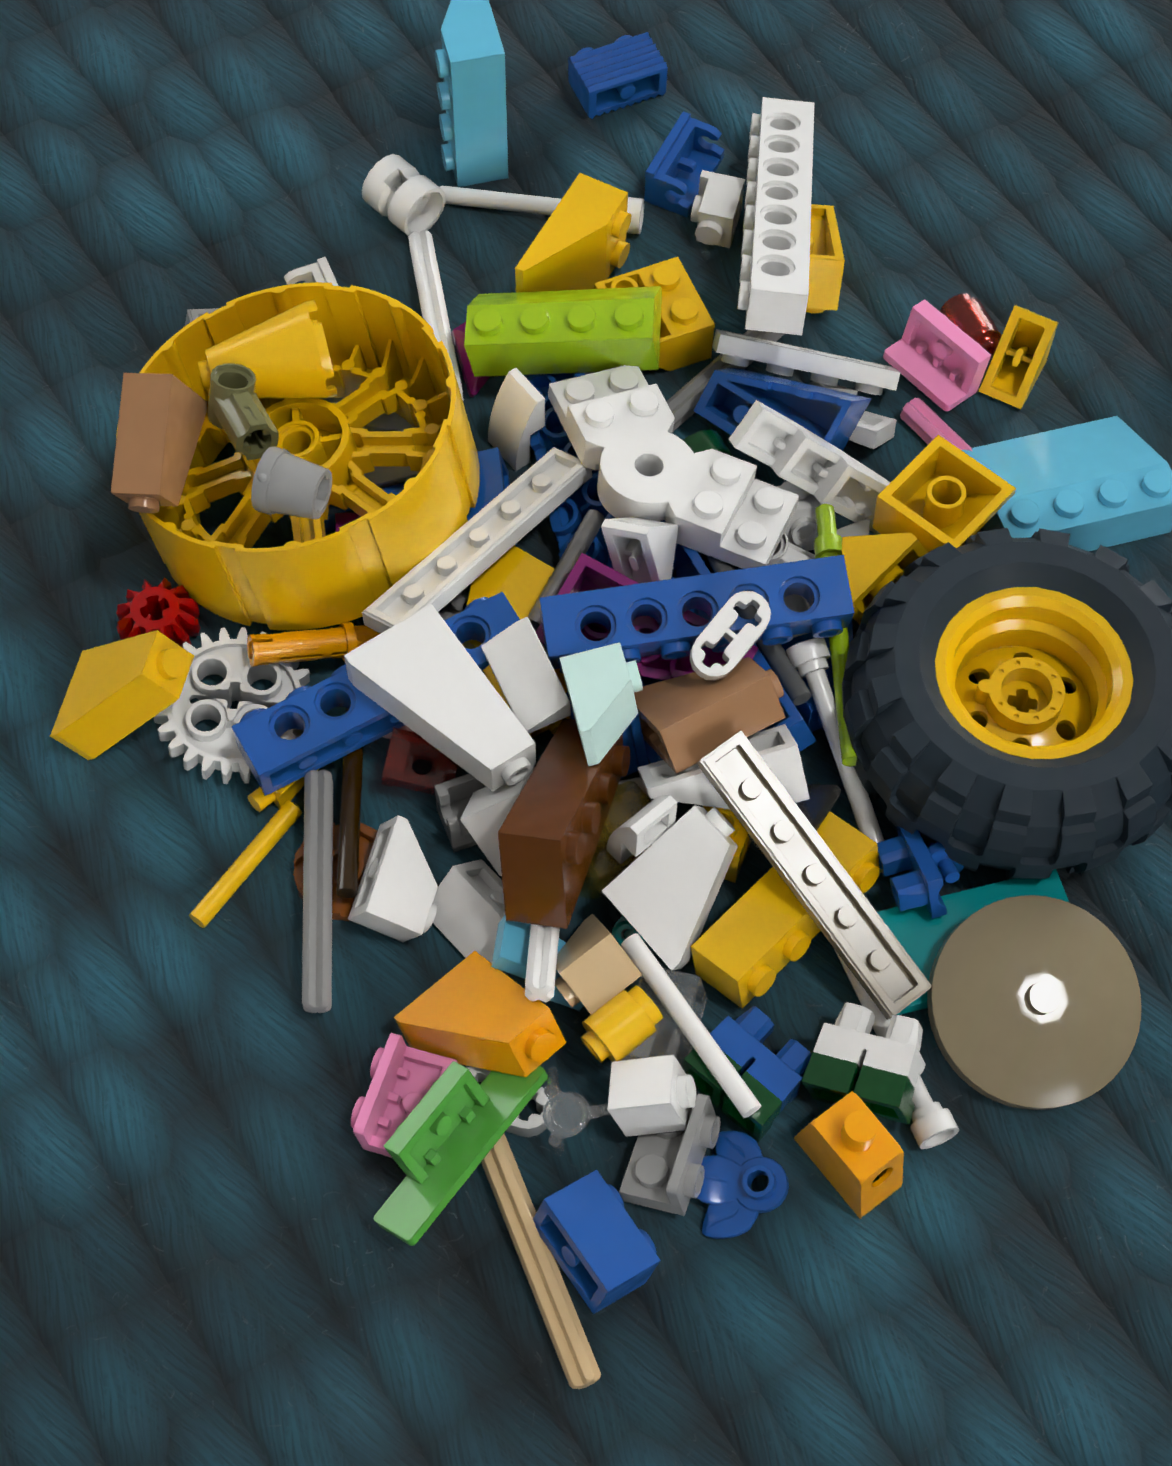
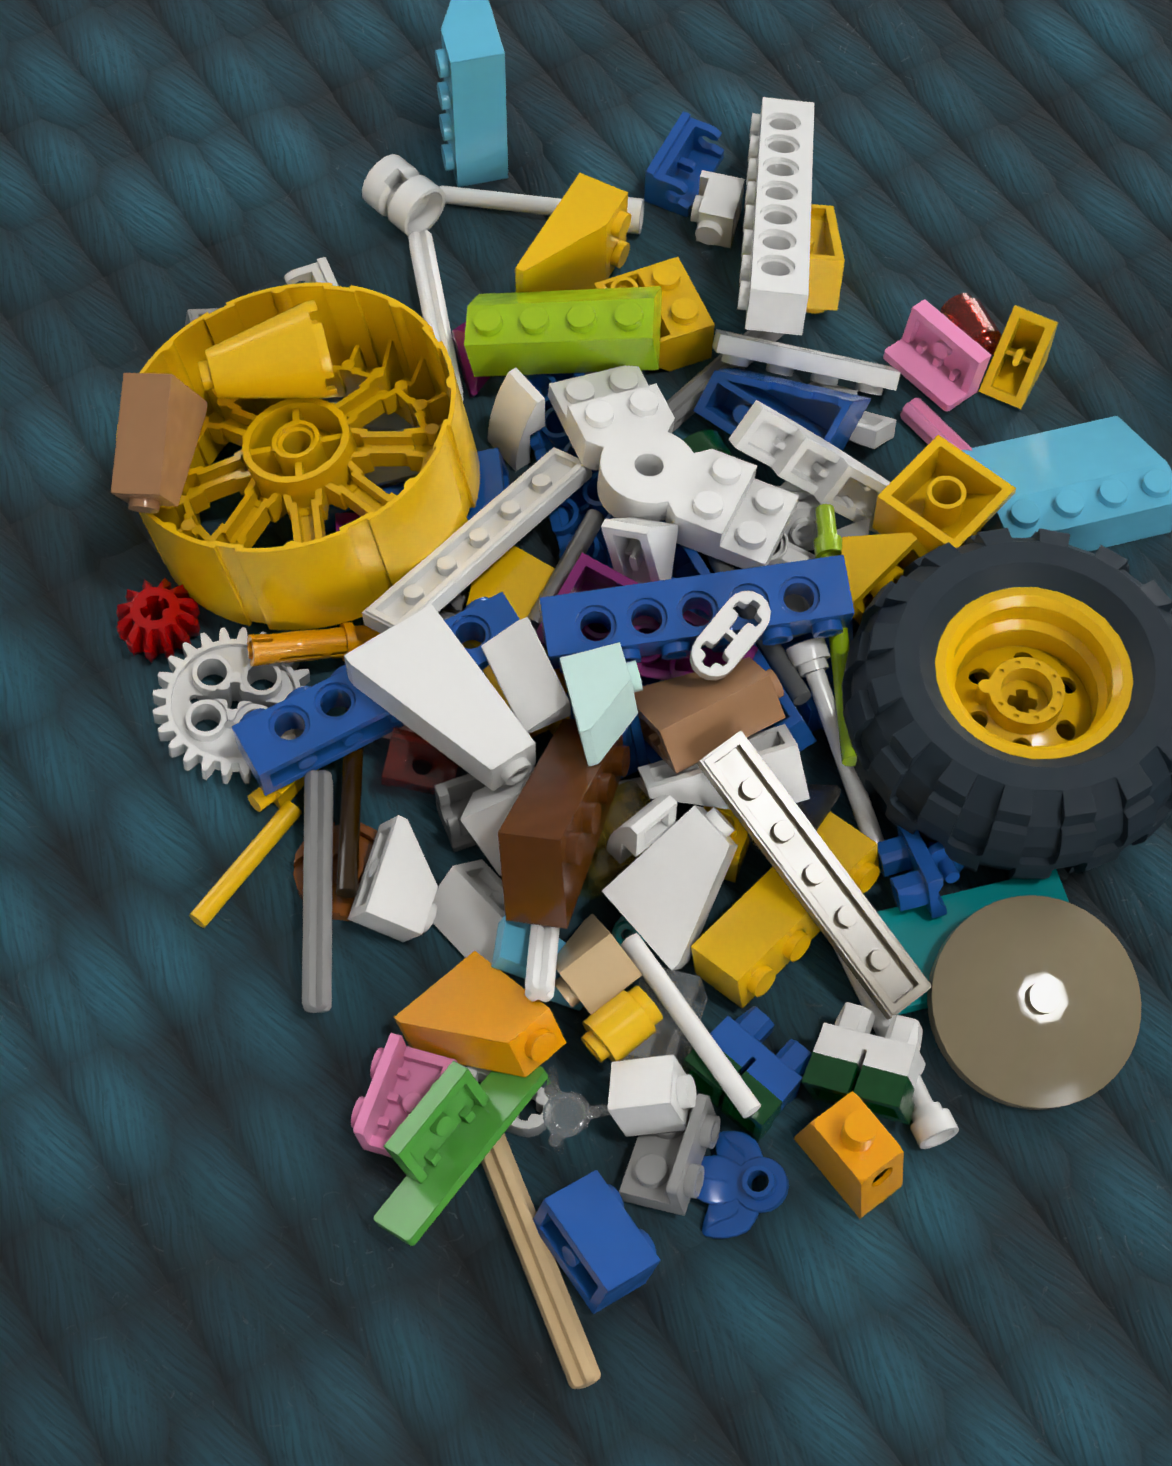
(119, 691): yellow slope -> none
(239, 411): olive piece -> none
(290, 485): light grey piece -> none
(617, 74): blue brick -> none

